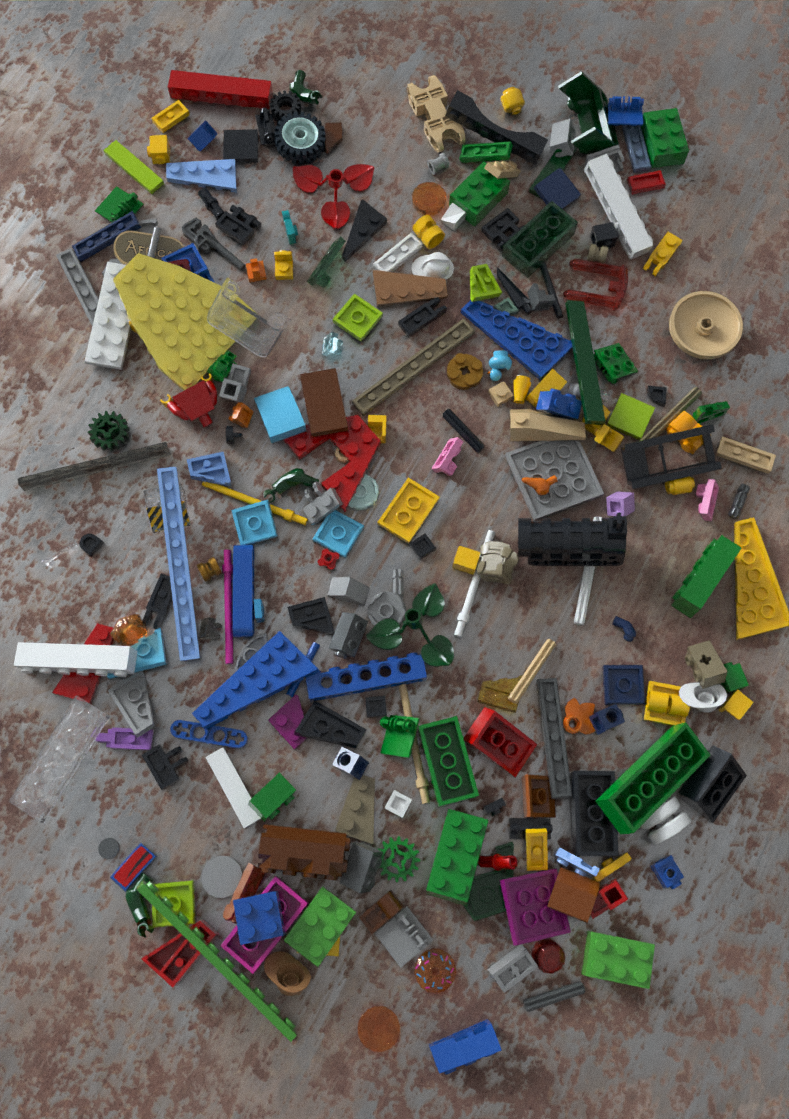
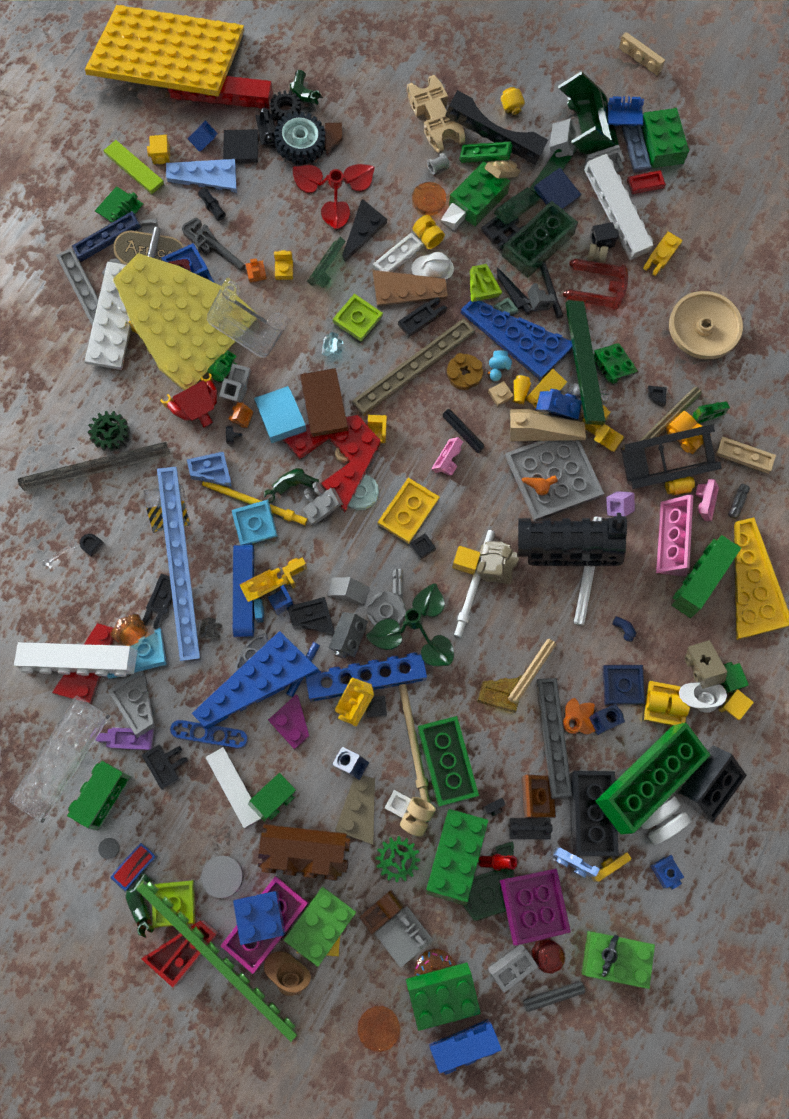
(98, 795): none -> green brick
(165, 50): none -> yellow plate
(170, 116): yellow plate -> none
(206, 572): pearl gold wheel -> none
(227, 570): dark pink bar -> none
(236, 228): black plate -> none
(247, 887): dark orange hinge -> none
(262, 584): none -> yellow hinge
(280, 600): none -> blue panel
(291, 229): teal plate -> none
(293, 568): none -> yellow bracket
(328, 564): red plate -> none
(328, 726): black wing -> none
(338, 533): medium azure tile -> none
(354, 701): none -> yellow hinge
(362, 867): dark grey brick -> none
(399, 735): green hinge -> none
(417, 816): none -> tan wheel
(443, 996): none -> green brick
(500, 741): red slope -> none
(516, 205): none -> clear green hinge
(536, 849): yellow plate -> none
(573, 895): dark orange slope -> none
(608, 897): red brick -> none
(610, 955): none -> black piece
(630, 416): lime tile -> none
(641, 53): none -> tan plate
(675, 536): none -> bright pink slope

